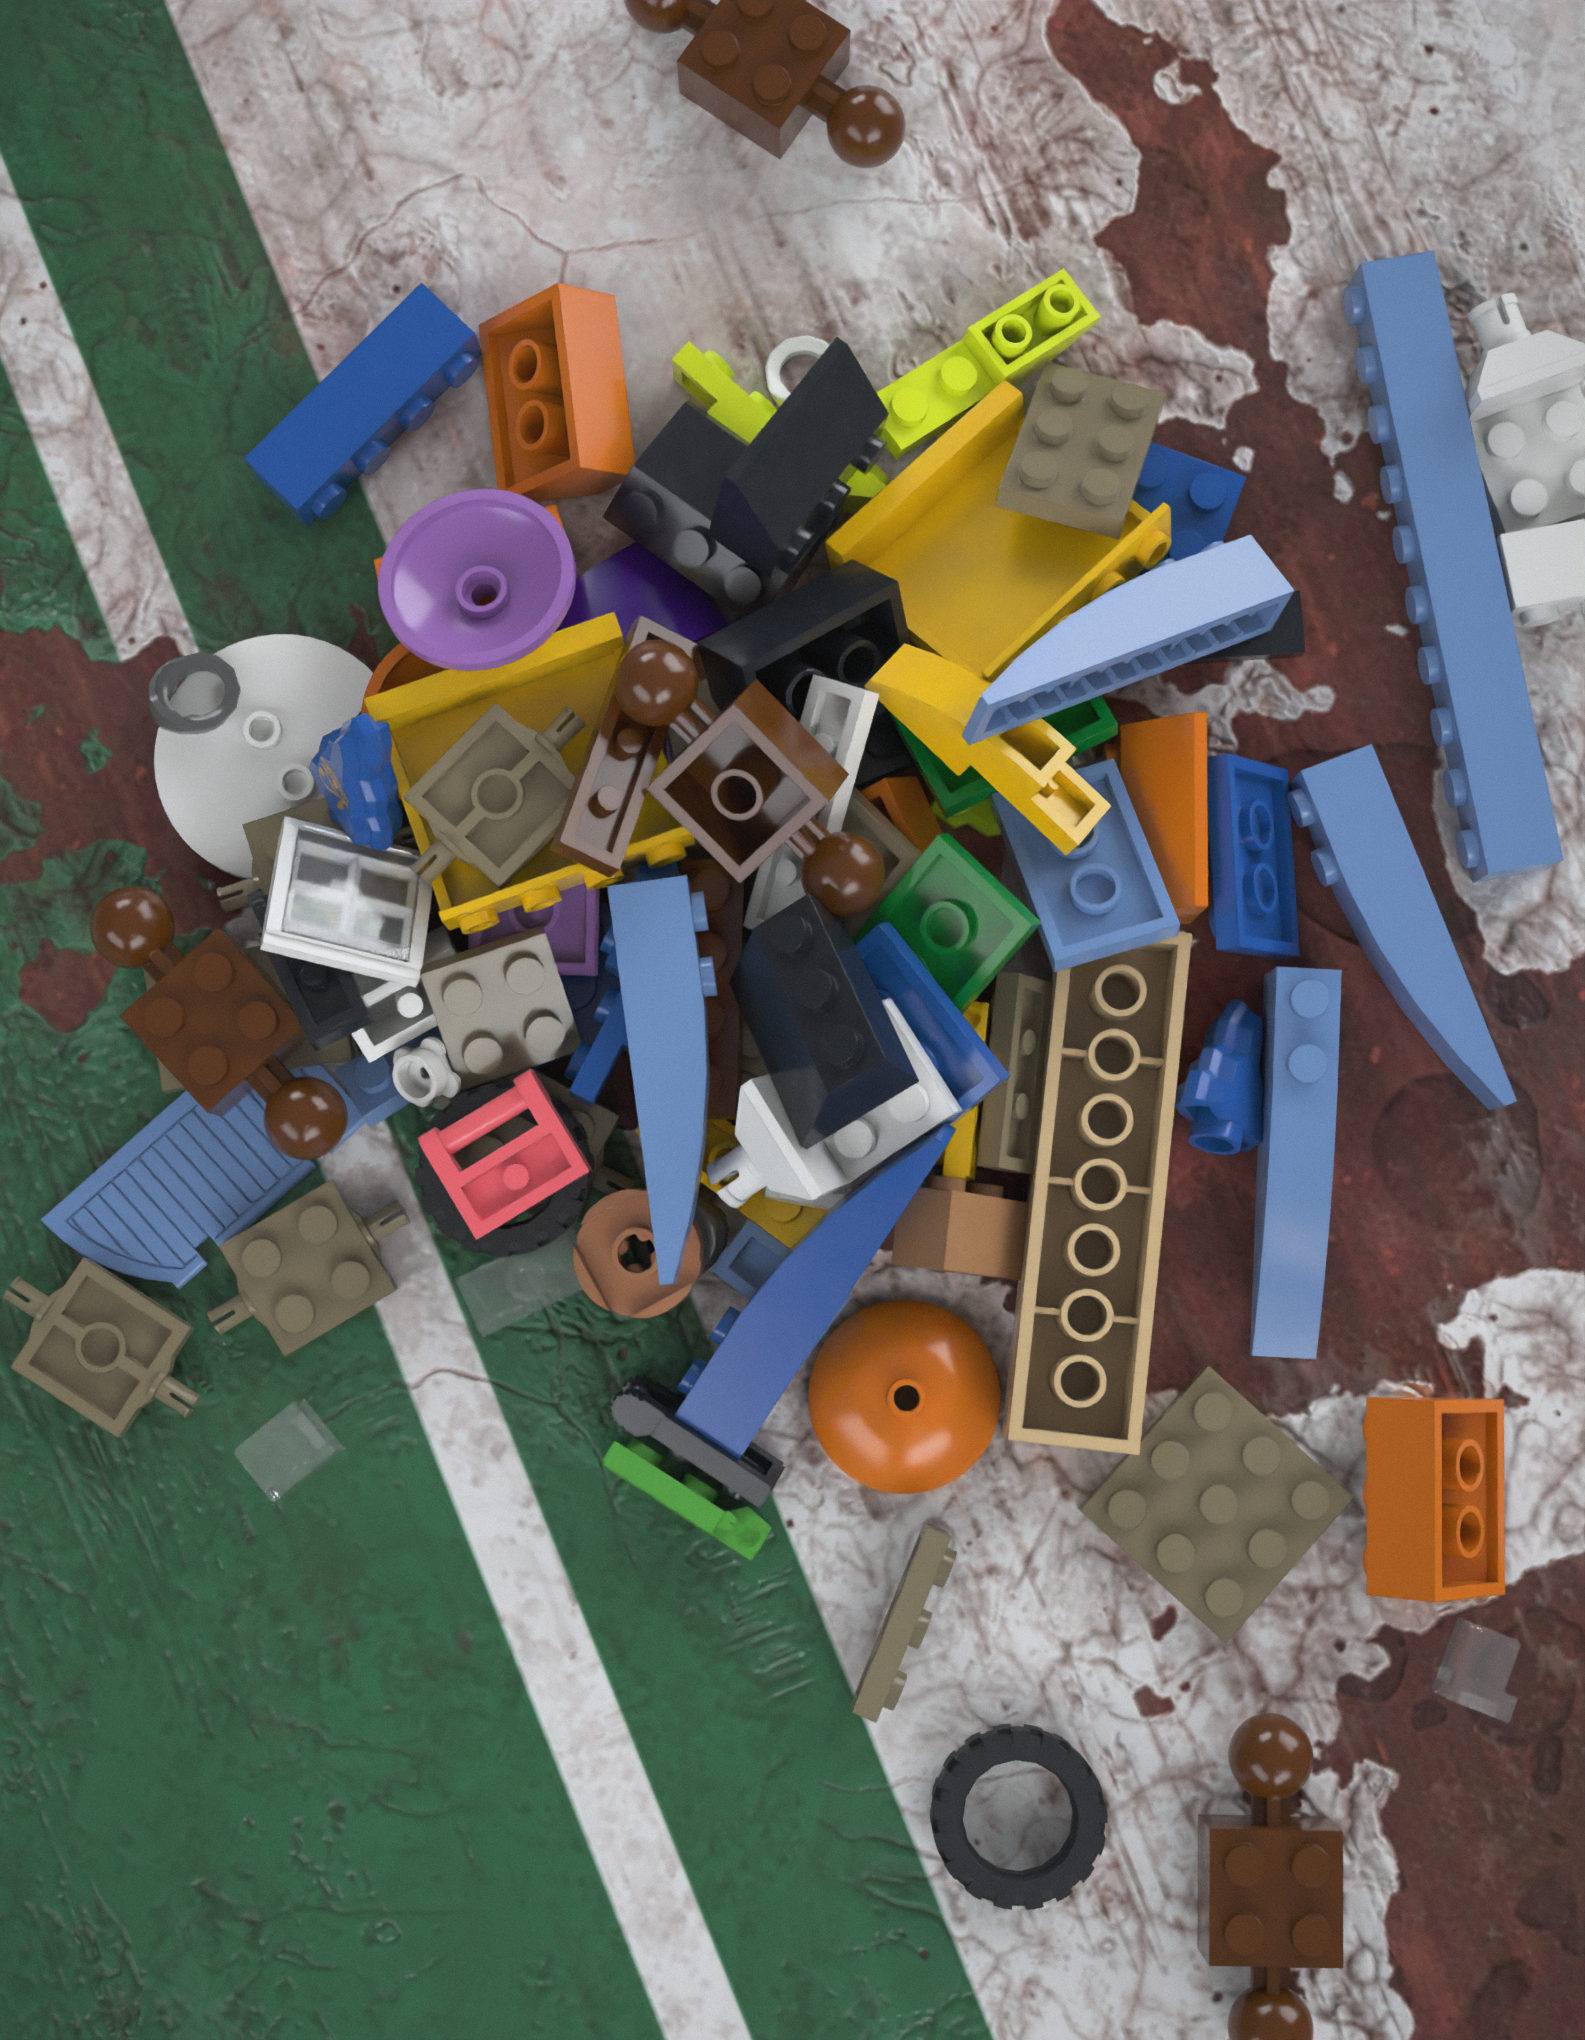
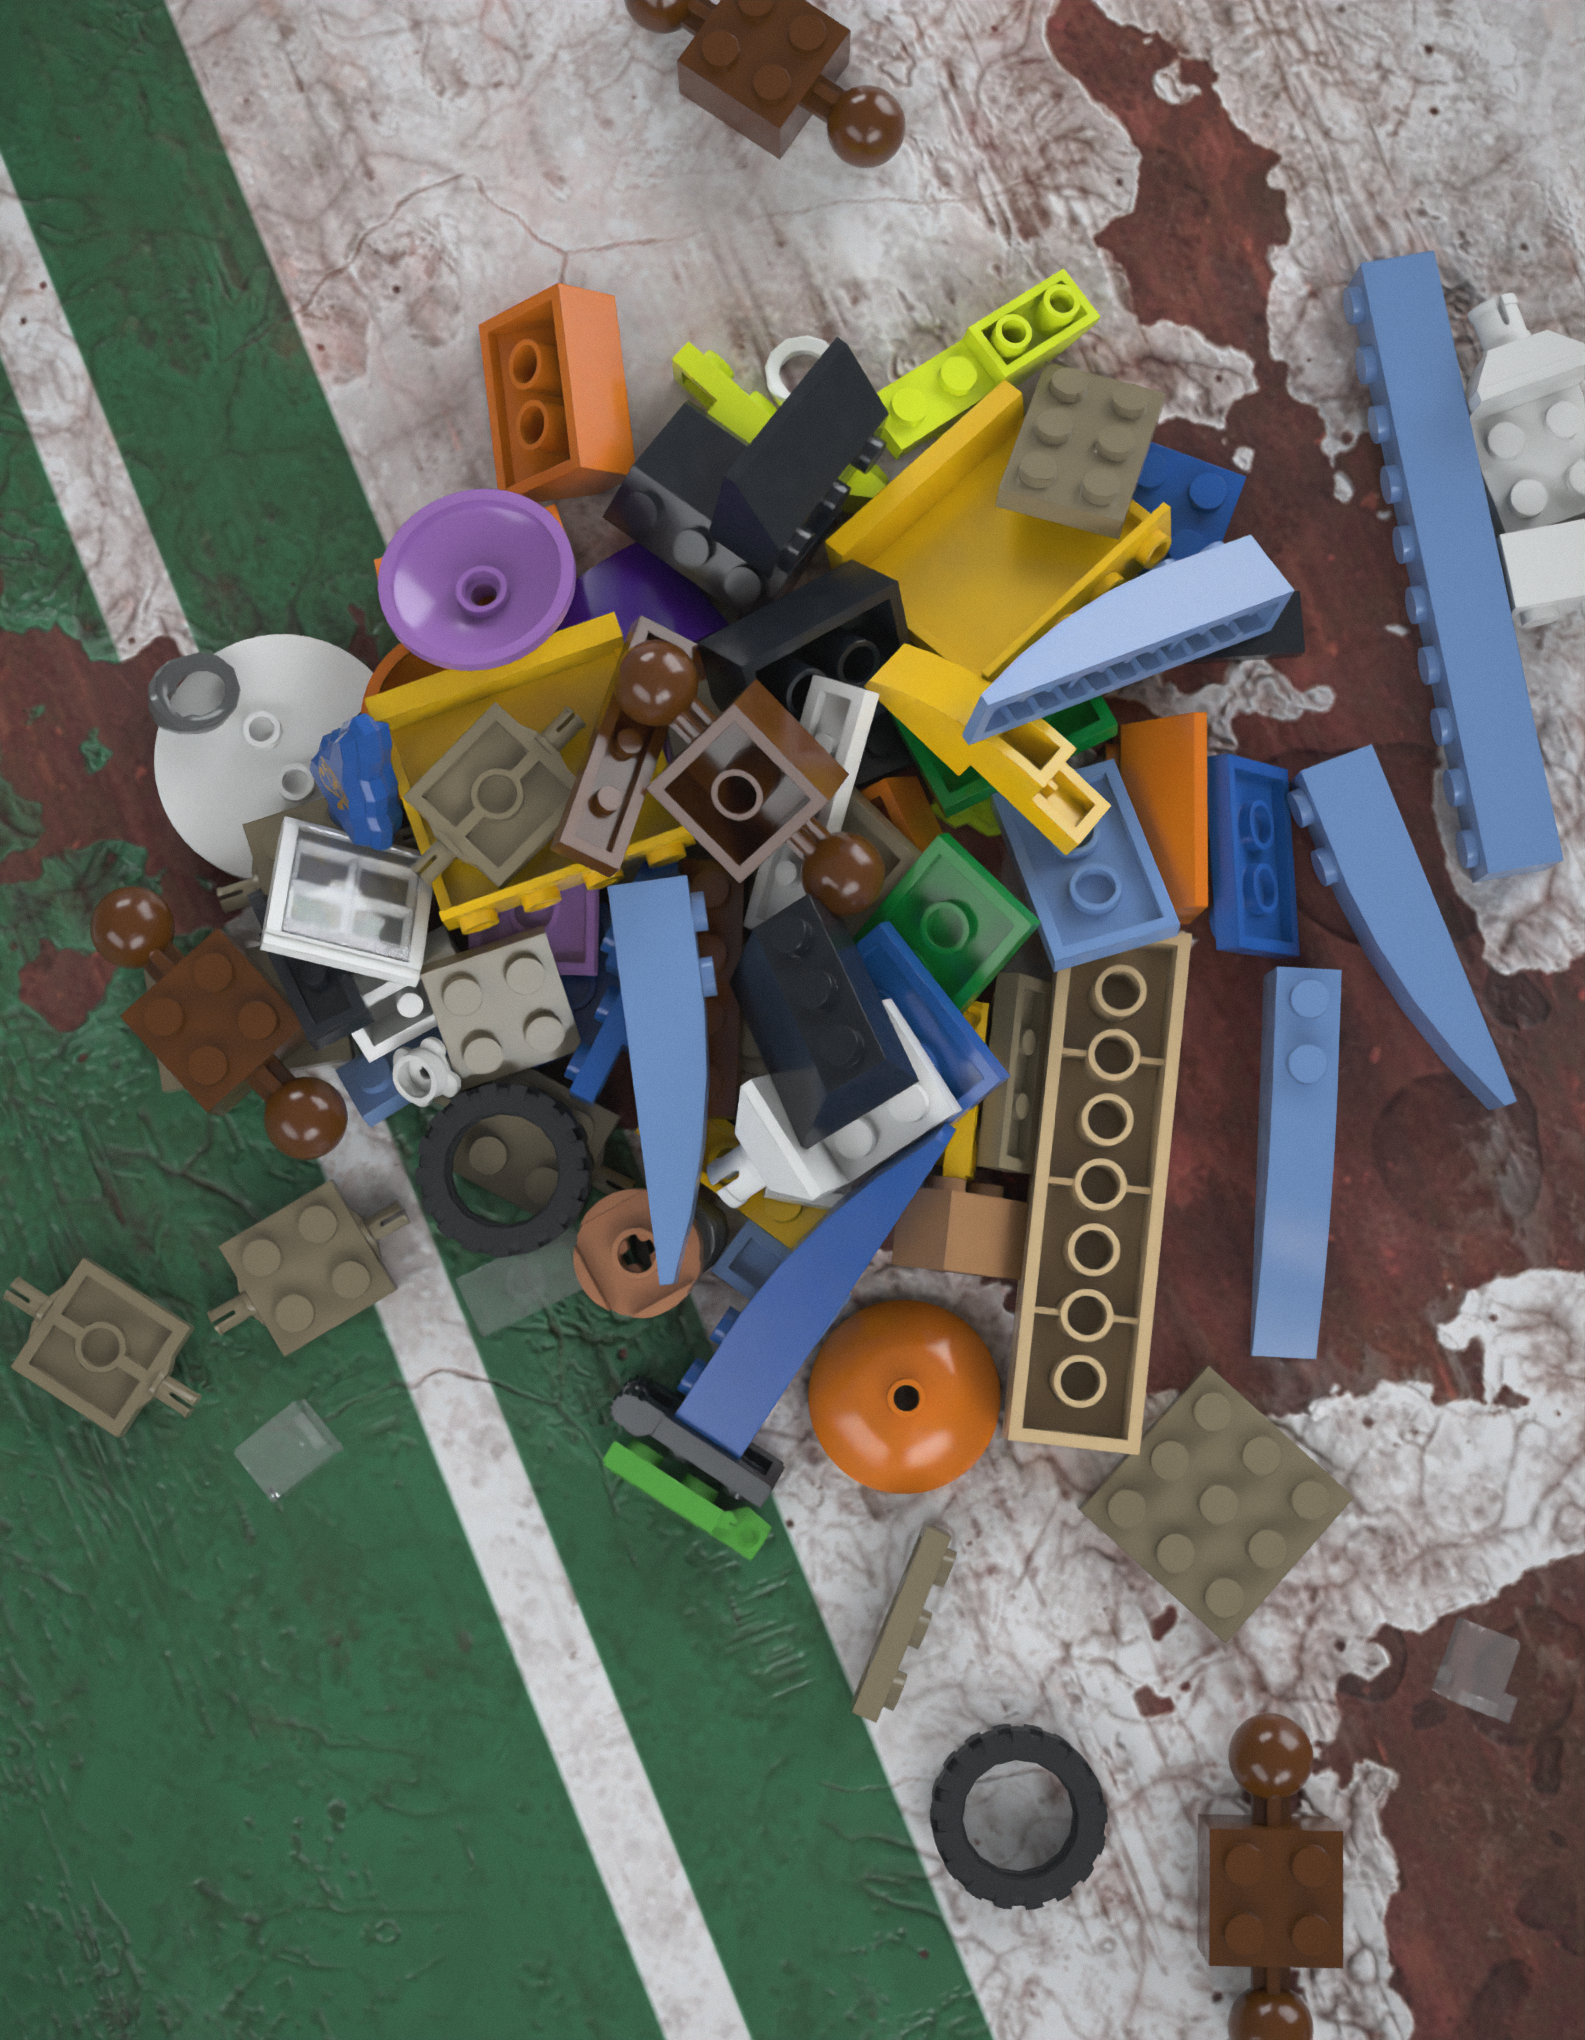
(181, 1184): medium blue piece -> none
(366, 406): blue brick -> none
(514, 1174): coral plate -> none
(1225, 1085): blue rock -> none
(1434, 1498): orange slope -> none

